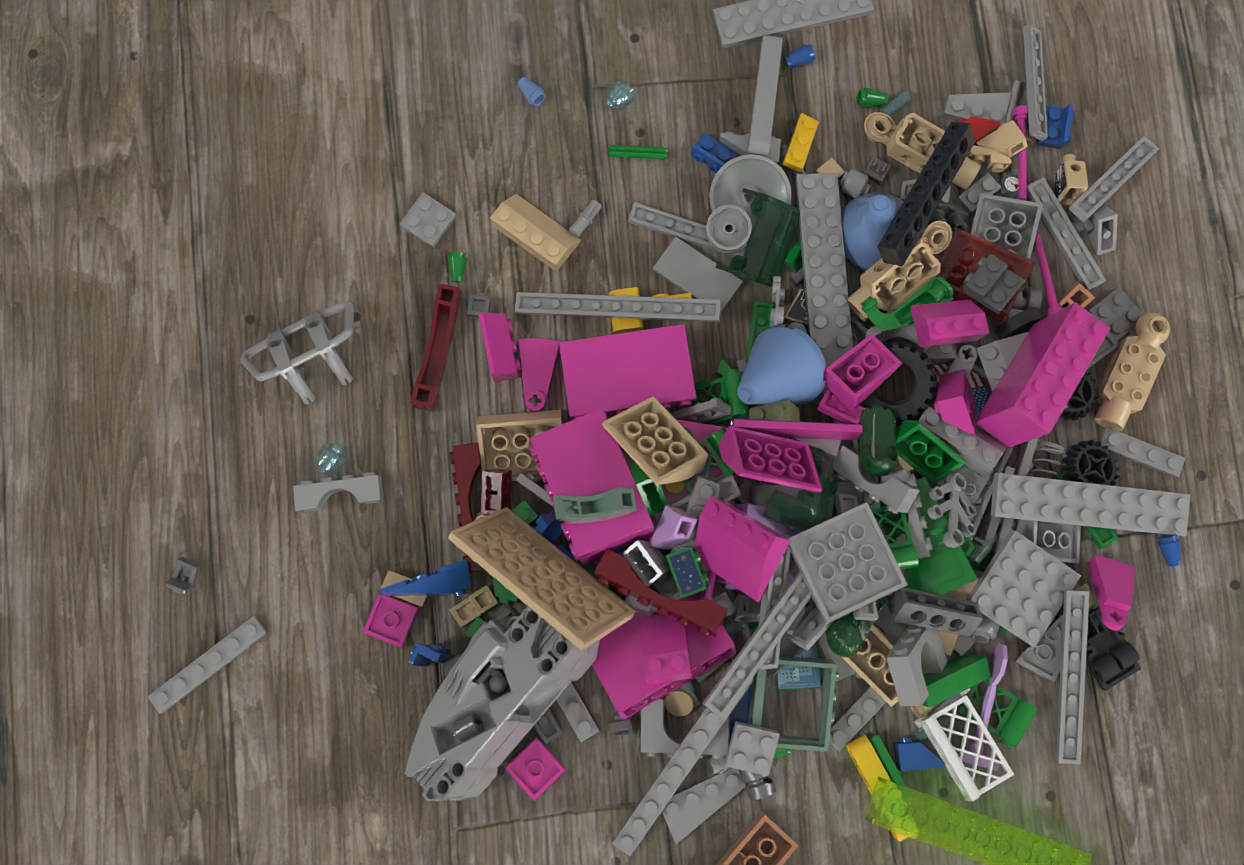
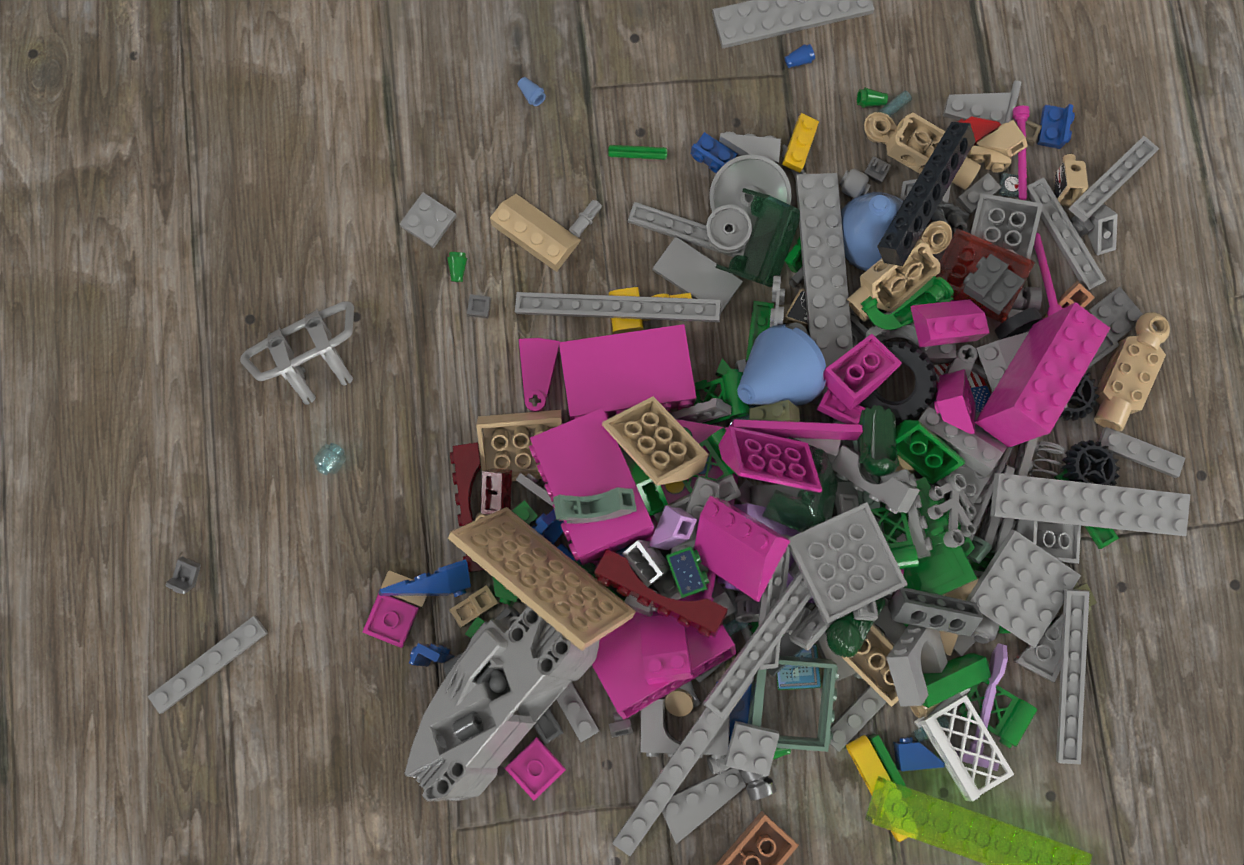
(312, 496): light grey arch -> none
(433, 366): dark red arch -> none
(499, 346): dark pink slope -> none
(619, 95): clear light blue head -> none
(765, 95): light grey beam -> none
(830, 167): tan tile -> none
(1035, 83): light grey tile -> none
(1109, 653): black plate -> none
(1113, 588): dark pink piece -> none
(1171, 549): blue cone -> none

